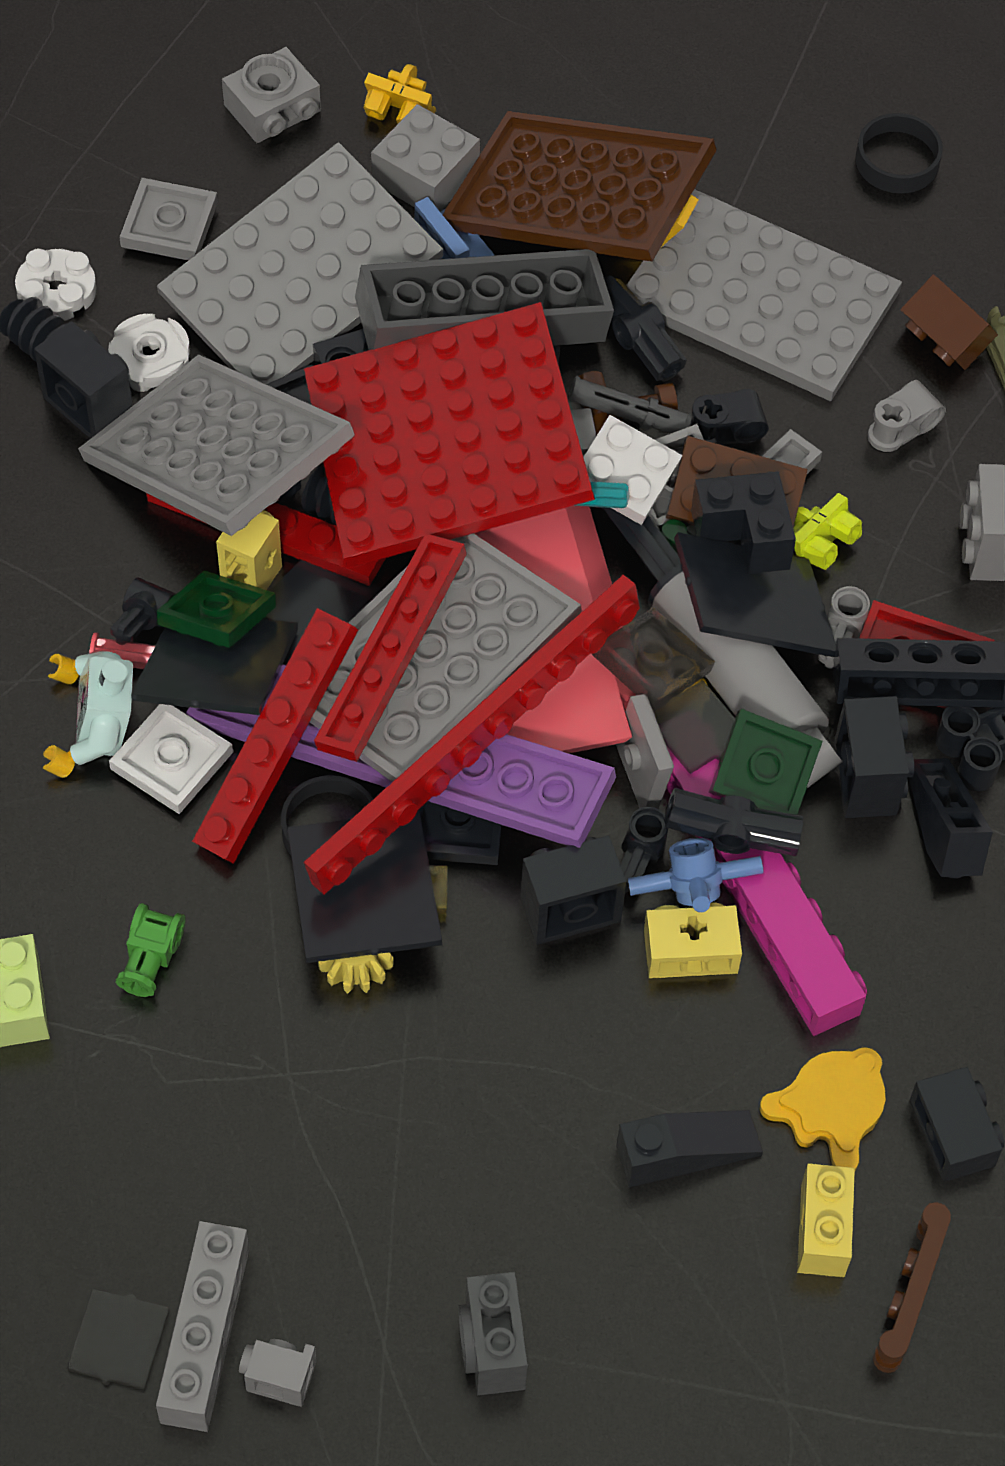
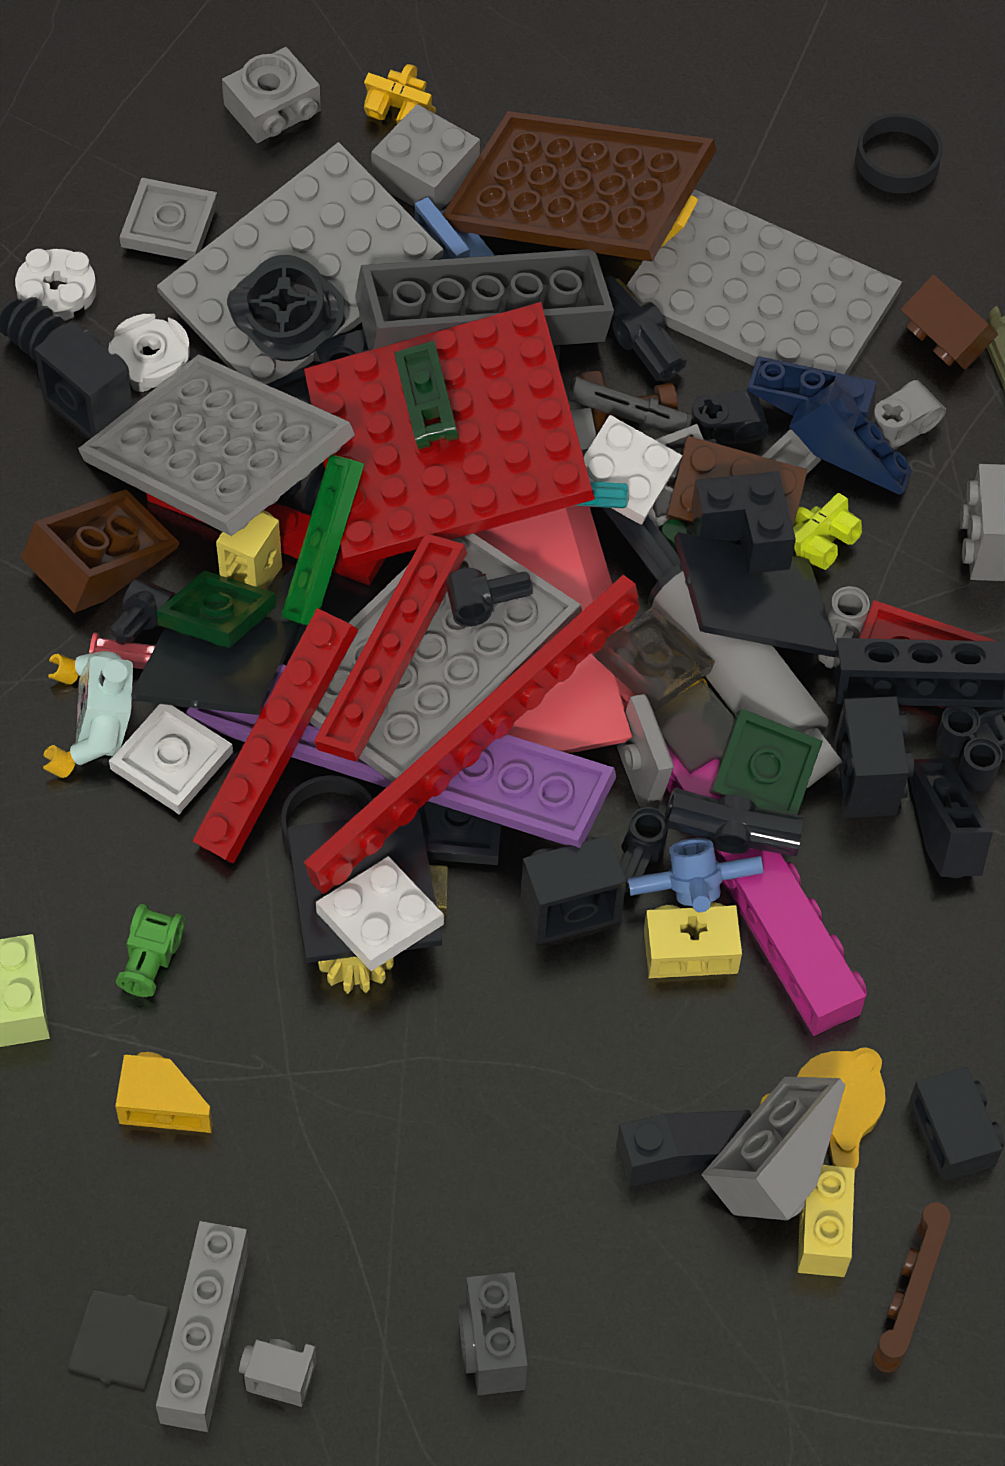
(96, 548): none -> reddish brown slope
(159, 1096): none -> yellow slope
(287, 308): none -> black piece
(322, 539): none -> green tile
(379, 913): none -> white plate
(426, 394): none -> dark green plate
(473, 595): none -> black axle
(778, 1150): none -> light grey slope
(791, 384): none -> dark blue slope
(844, 437): none -> dark blue slope

